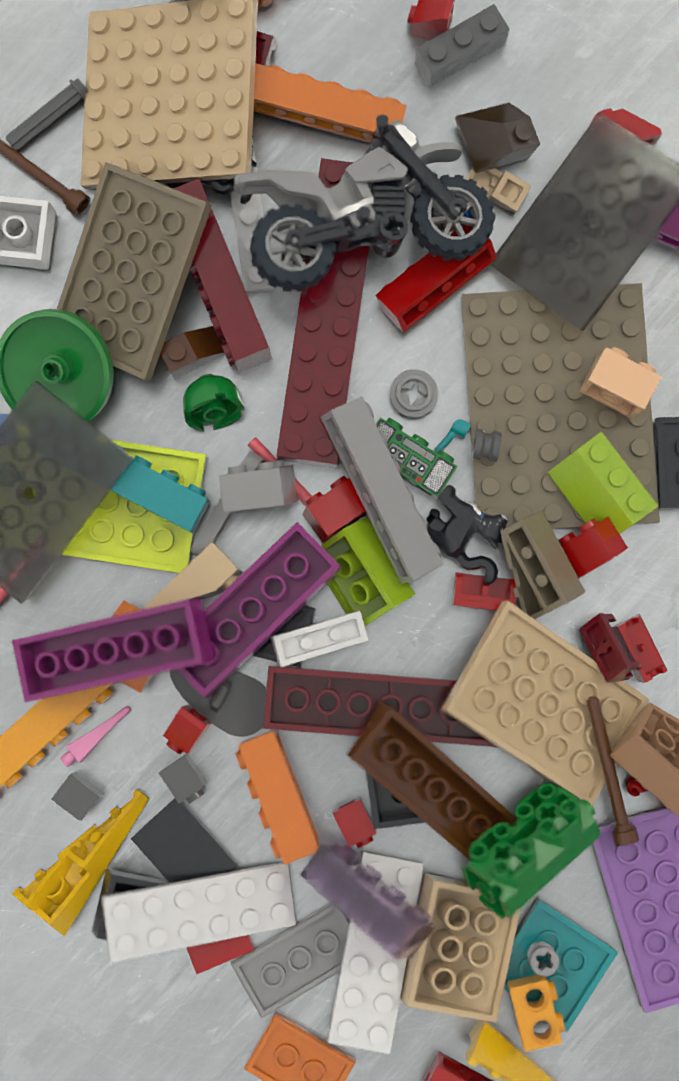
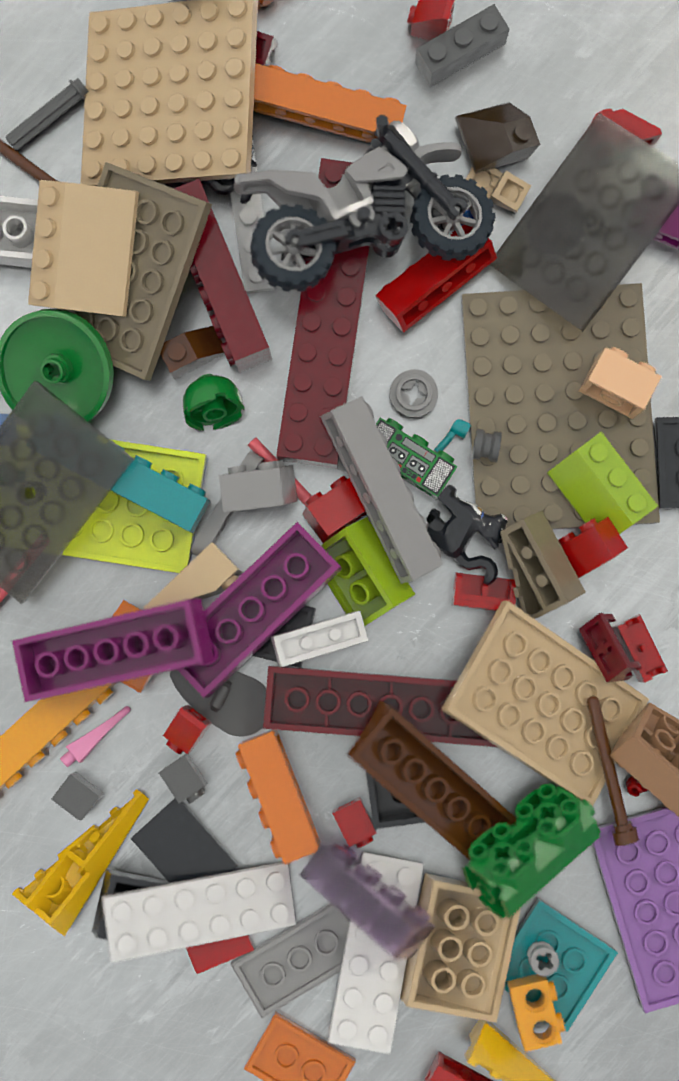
(83, 248): none -> tan slope

